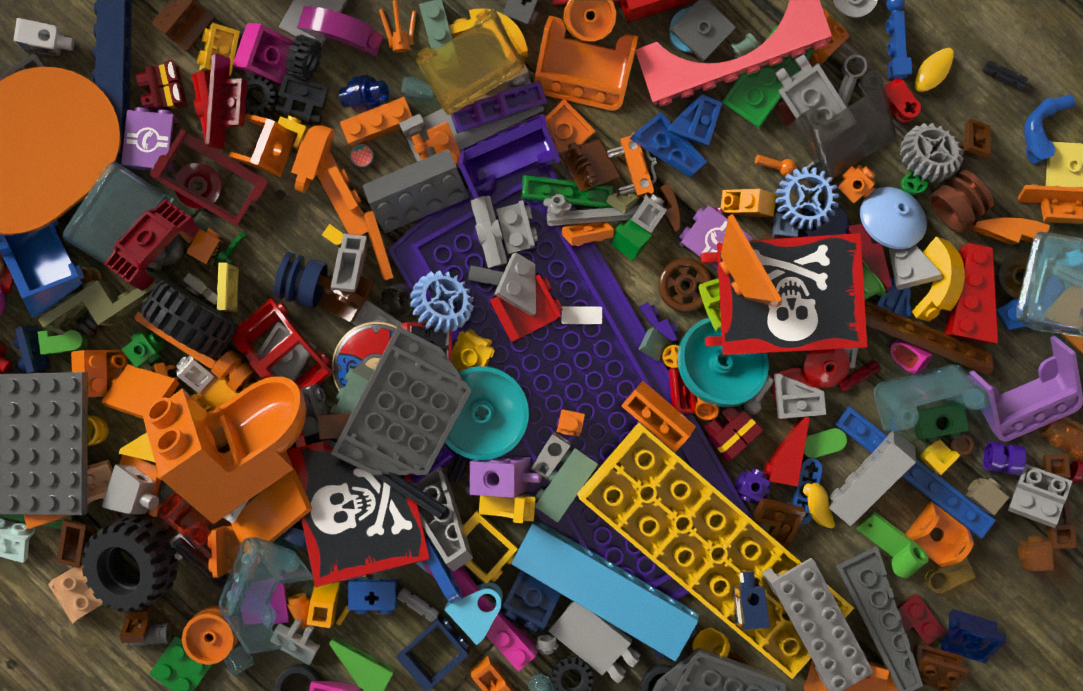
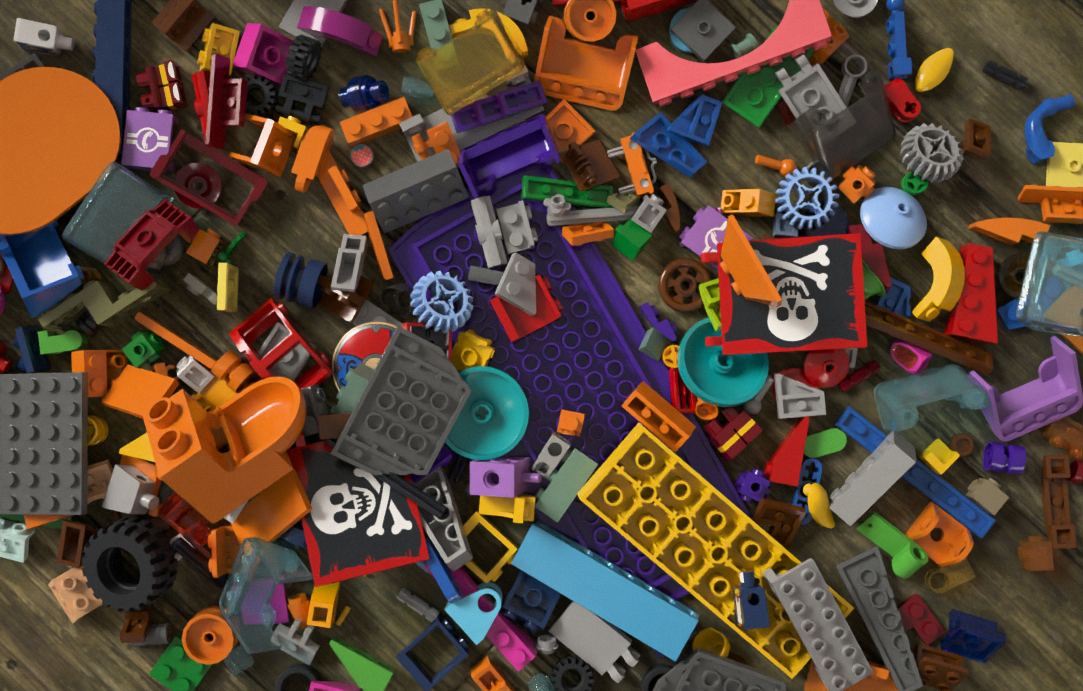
(188, 319): black tyre -> none
(333, 235): yellow piece -> none
(360, 590): blue brick -> none
(581, 315): white sticker -> none
(912, 267): light grey wing -> none
(954, 419): dark green brick -> none
(961, 200): copper wheel -> none
(1040, 495): light grey brick -> none

